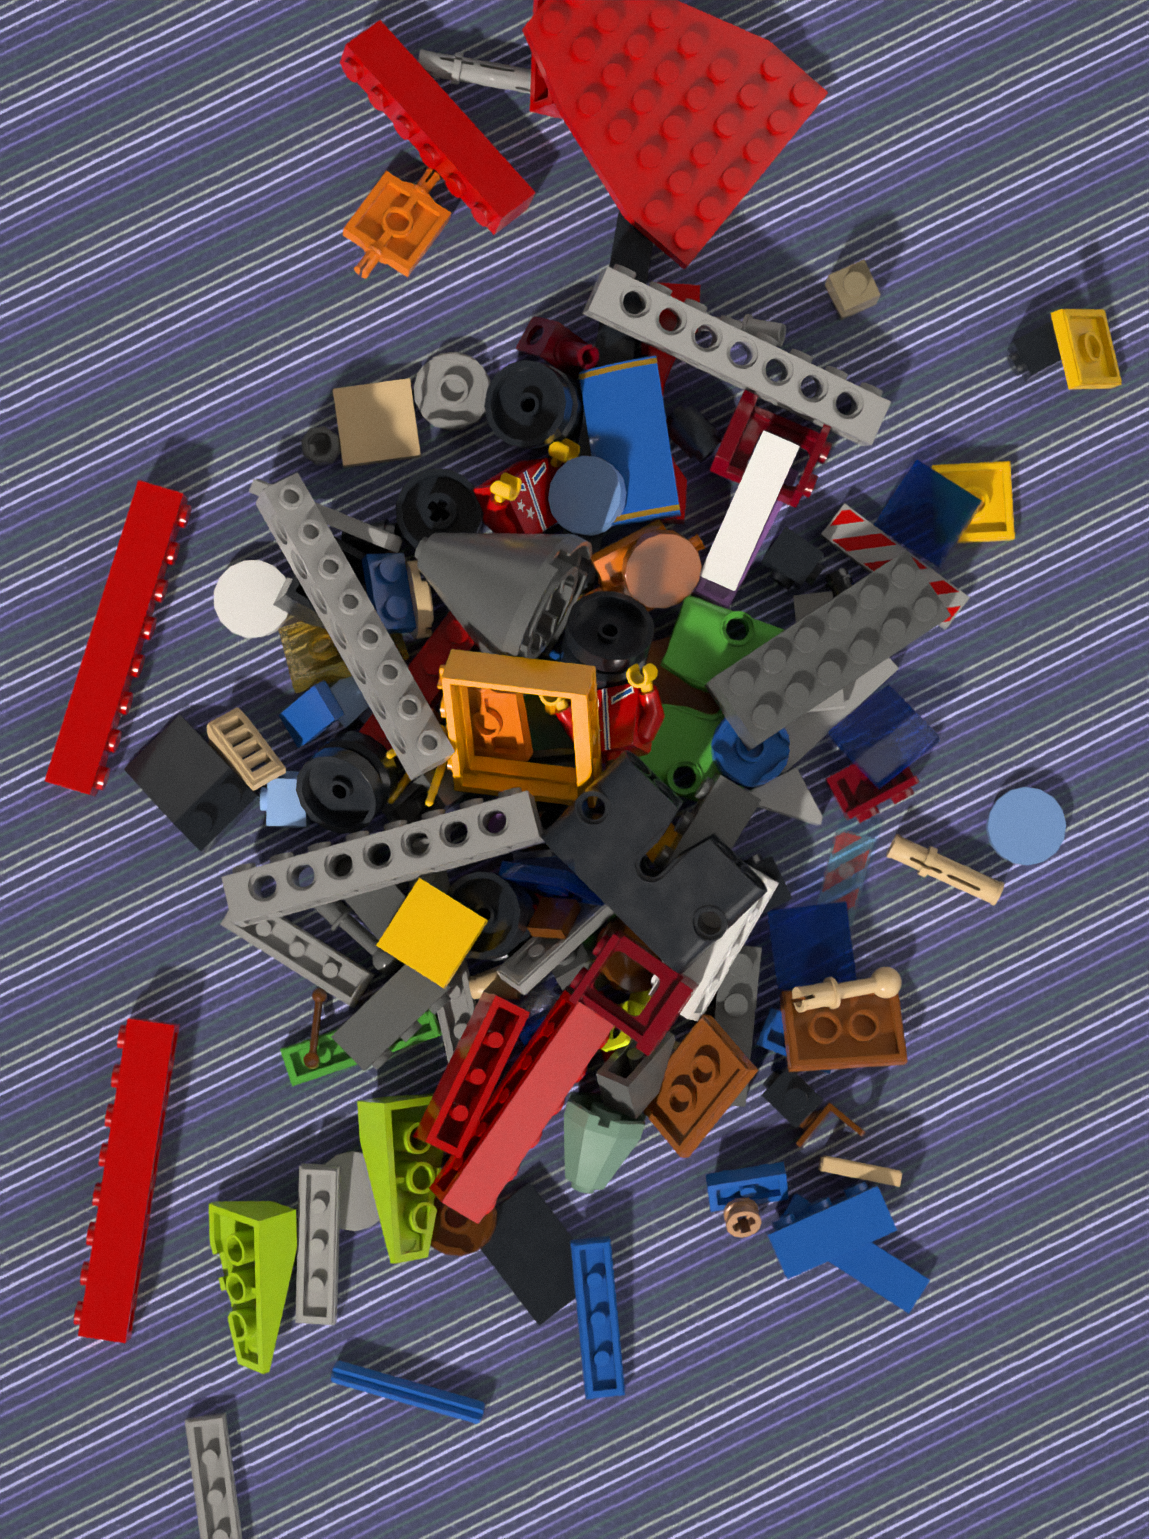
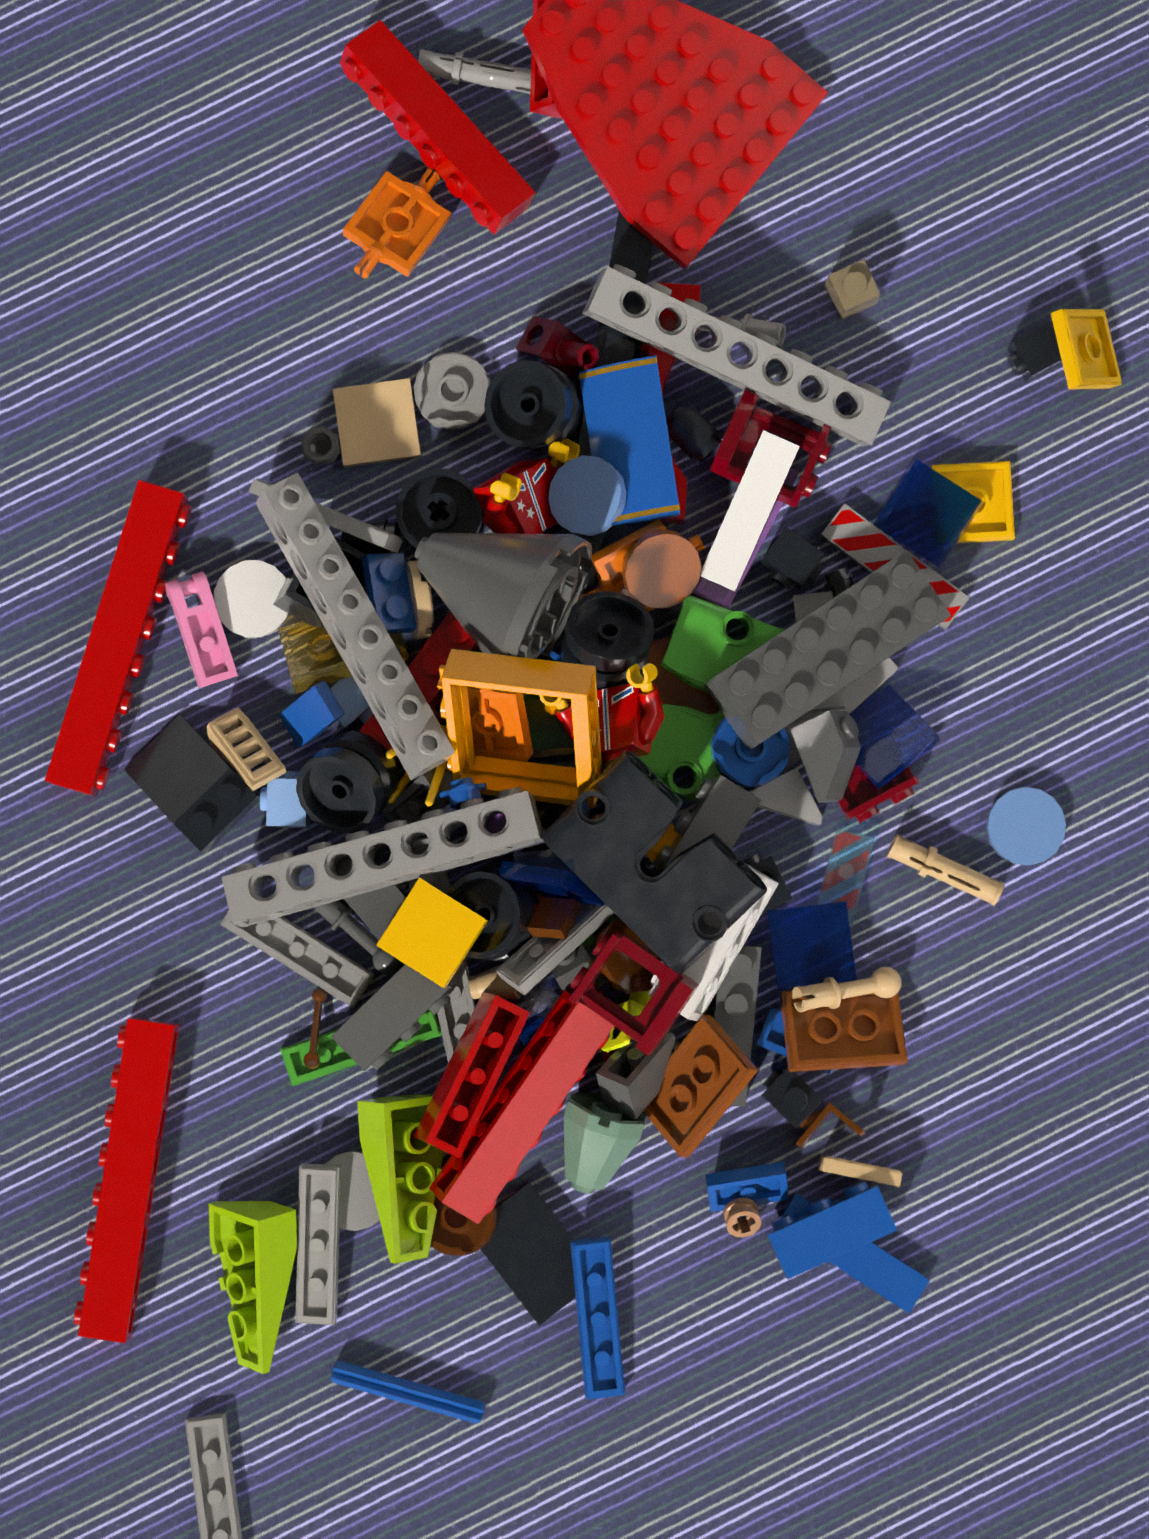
(201, 630): none -> bright pink plate
(461, 791): none -> blue plate
(828, 752): none -> dark grey slope

